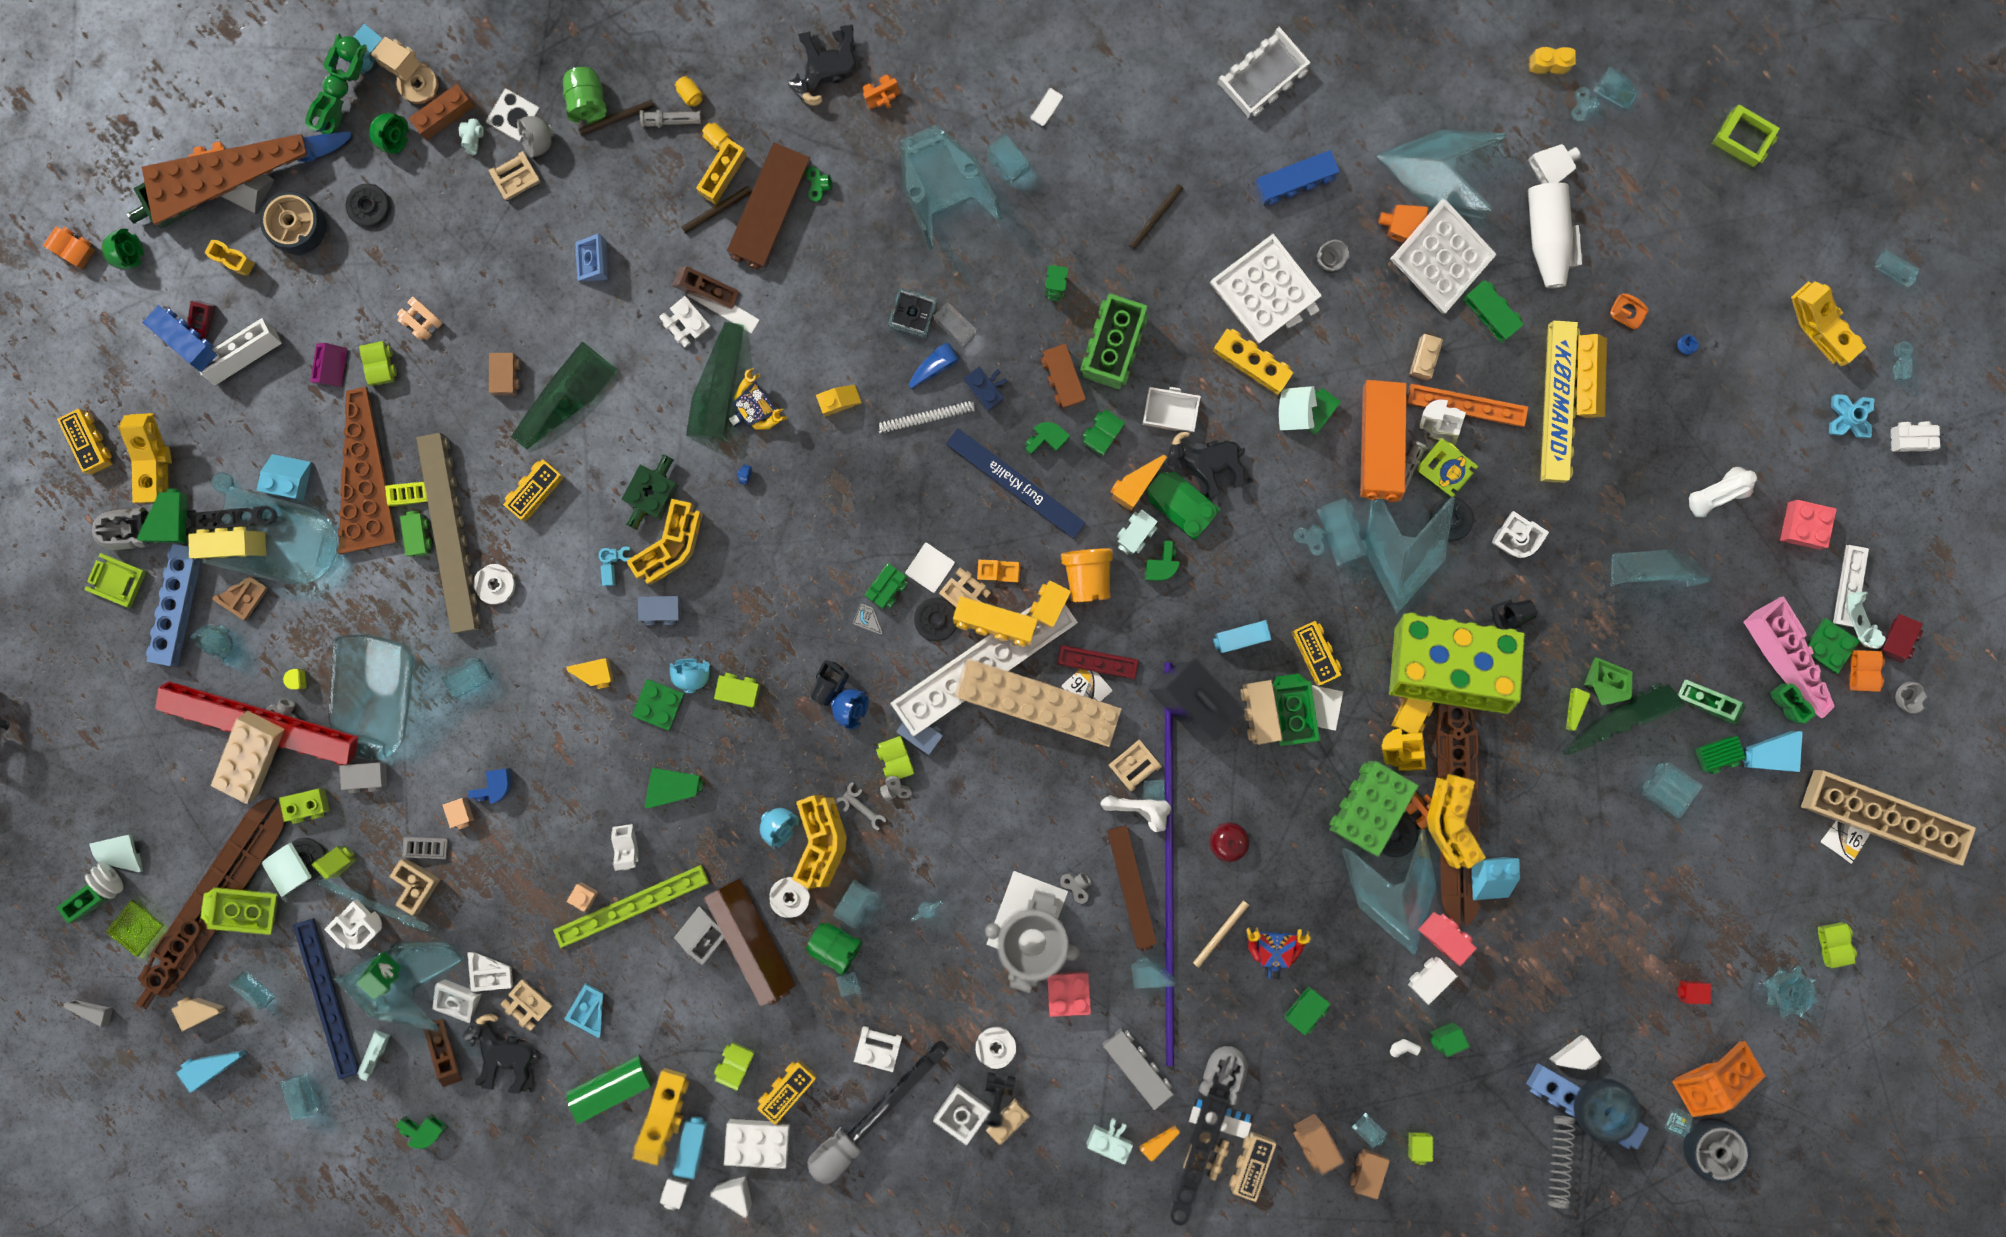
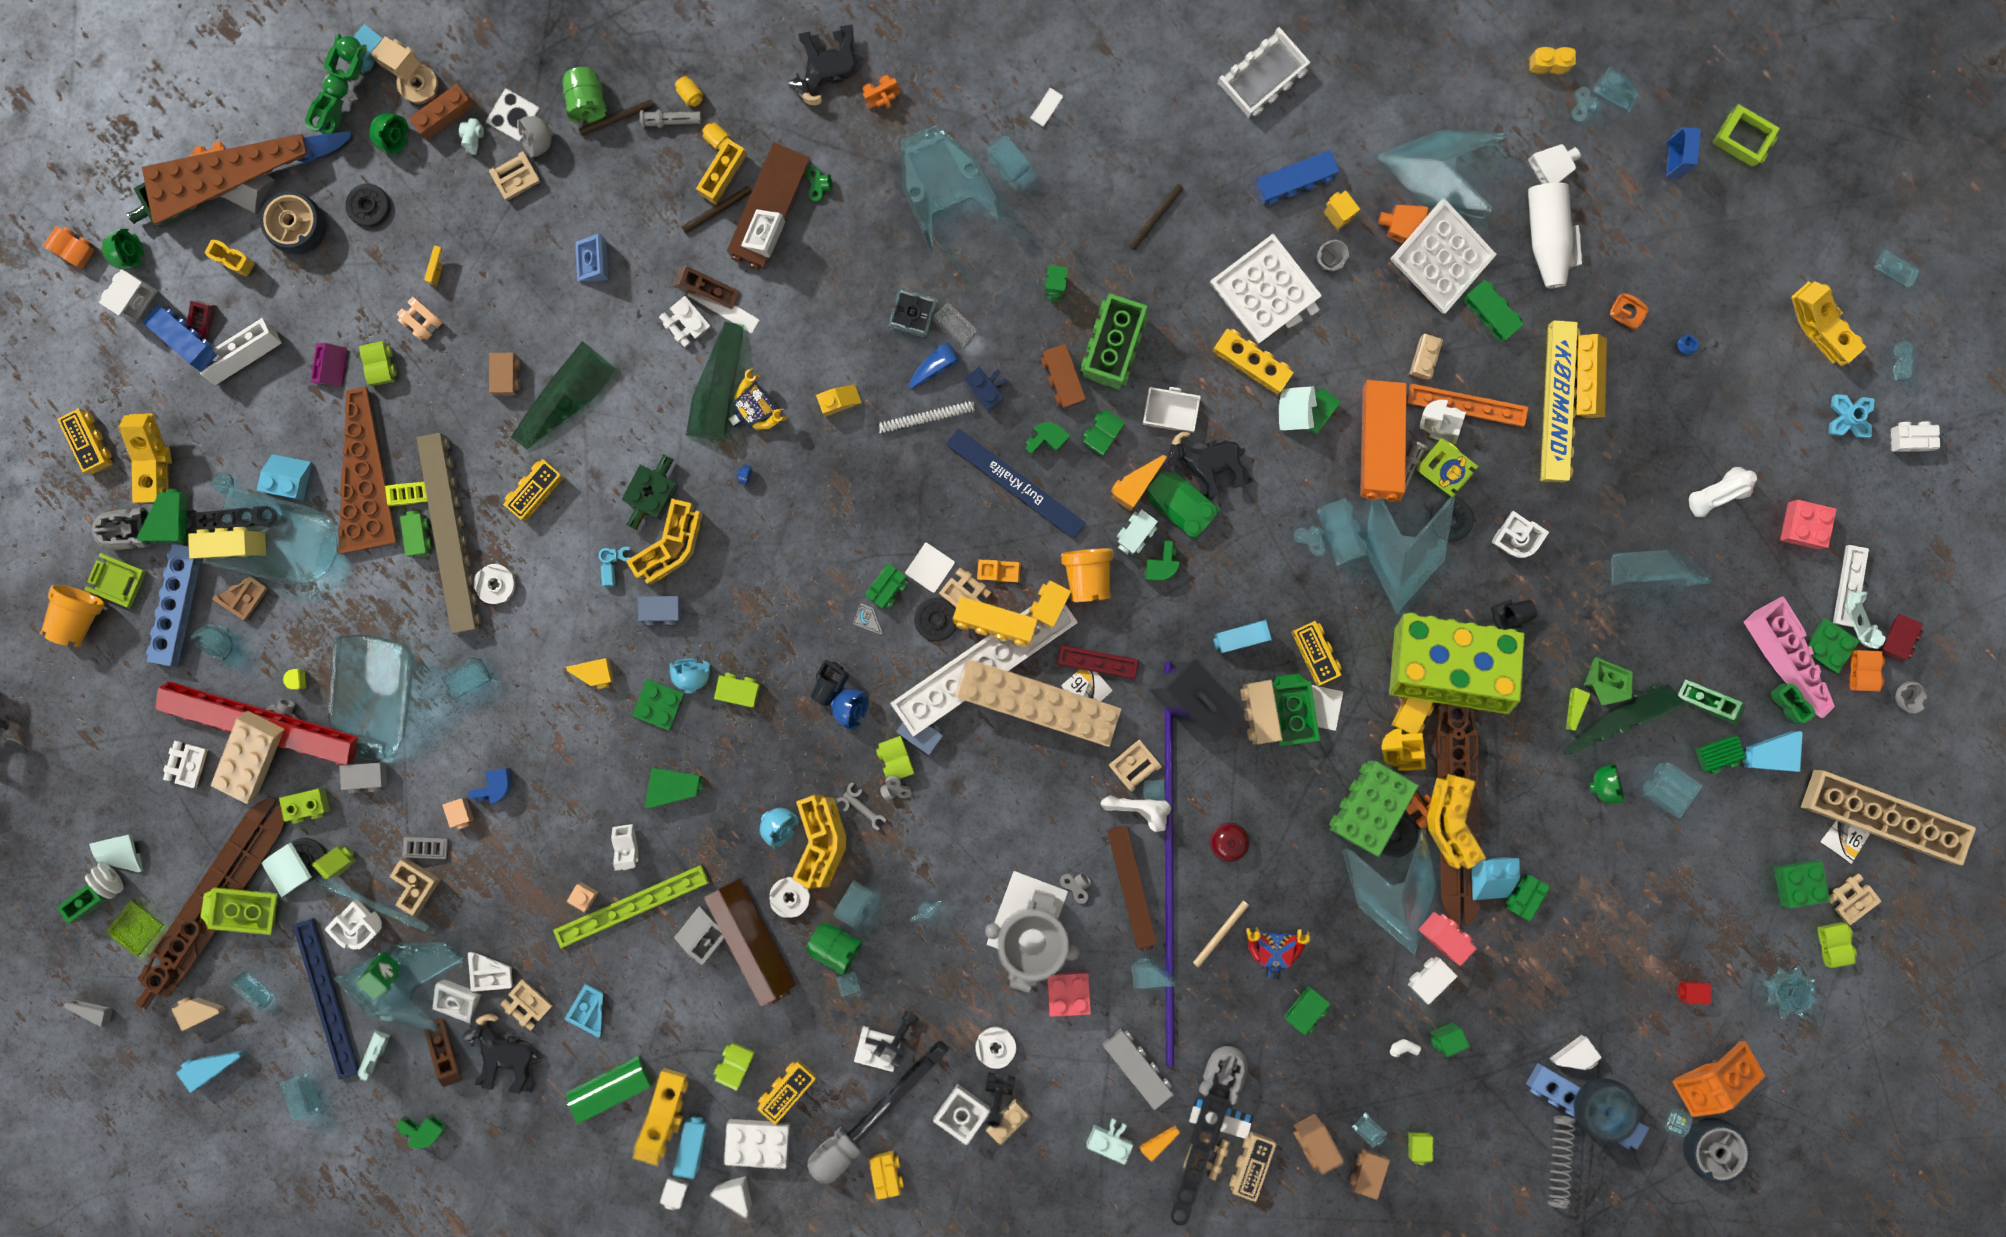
(70, 614): none -> light orange piece
(127, 296): none -> white brick
(190, 765): none -> white plate
(434, 268): none -> yellow tile
(763, 232): none -> white slope
(885, 1174): none -> yellow brick
(908, 1020): none -> black bar
(1341, 209): none -> yellow brick
(1527, 897): none -> green brick
(1608, 785): none -> green cylinder
(1683, 151): none -> blue container
(1801, 884): none -> green brick
(1856, 905): none -> tan plate

